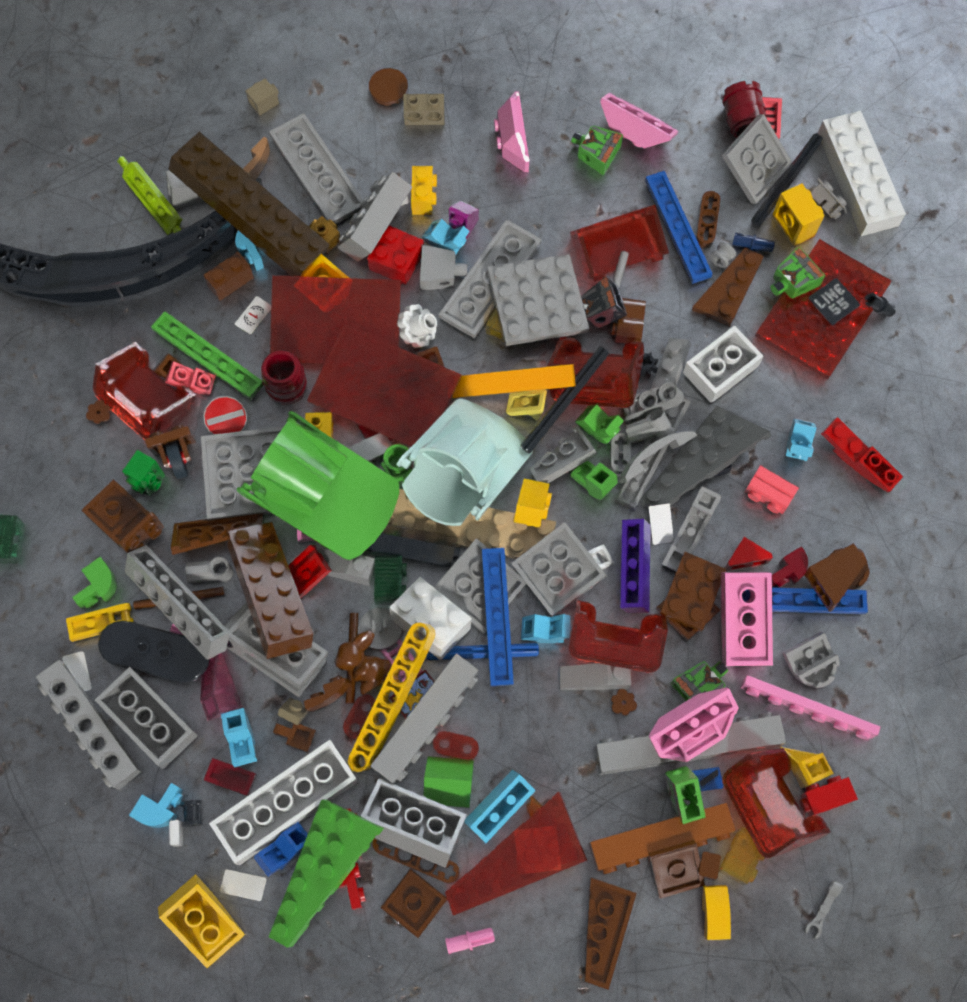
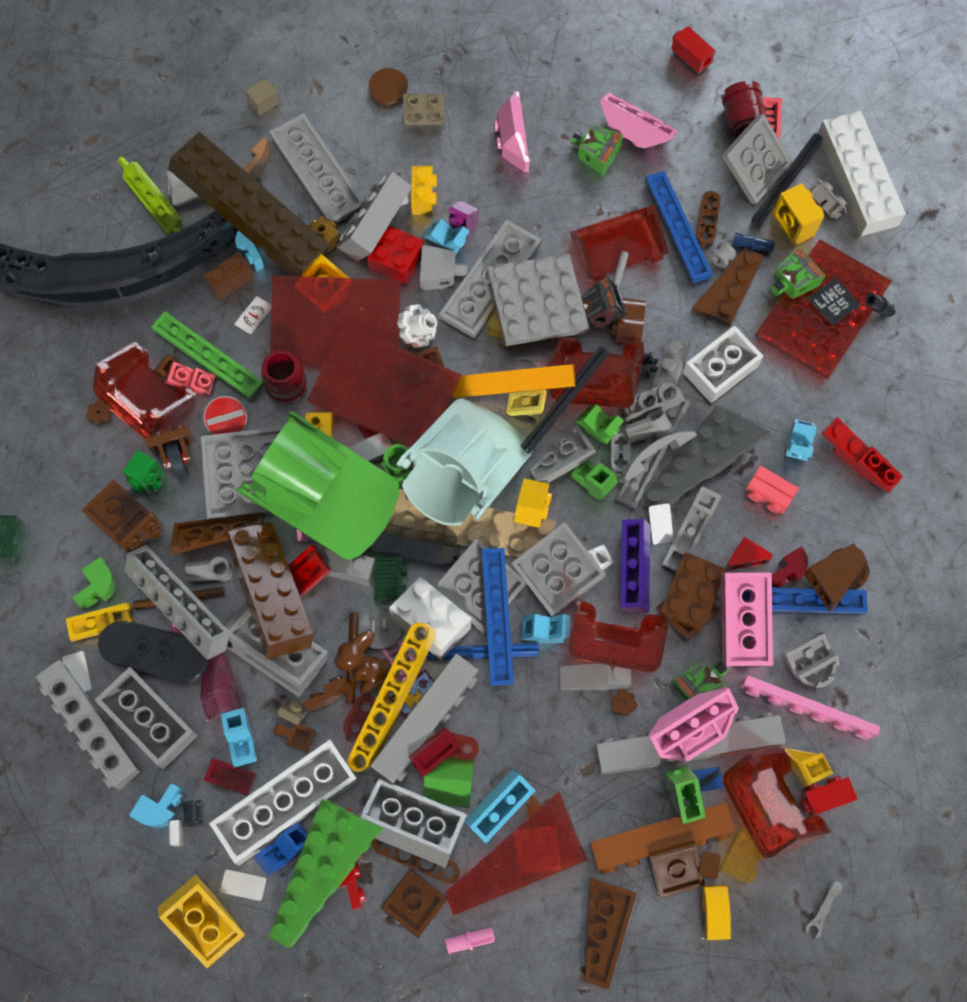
(433, 751): none -> dark red tile
(692, 49): none -> red brick

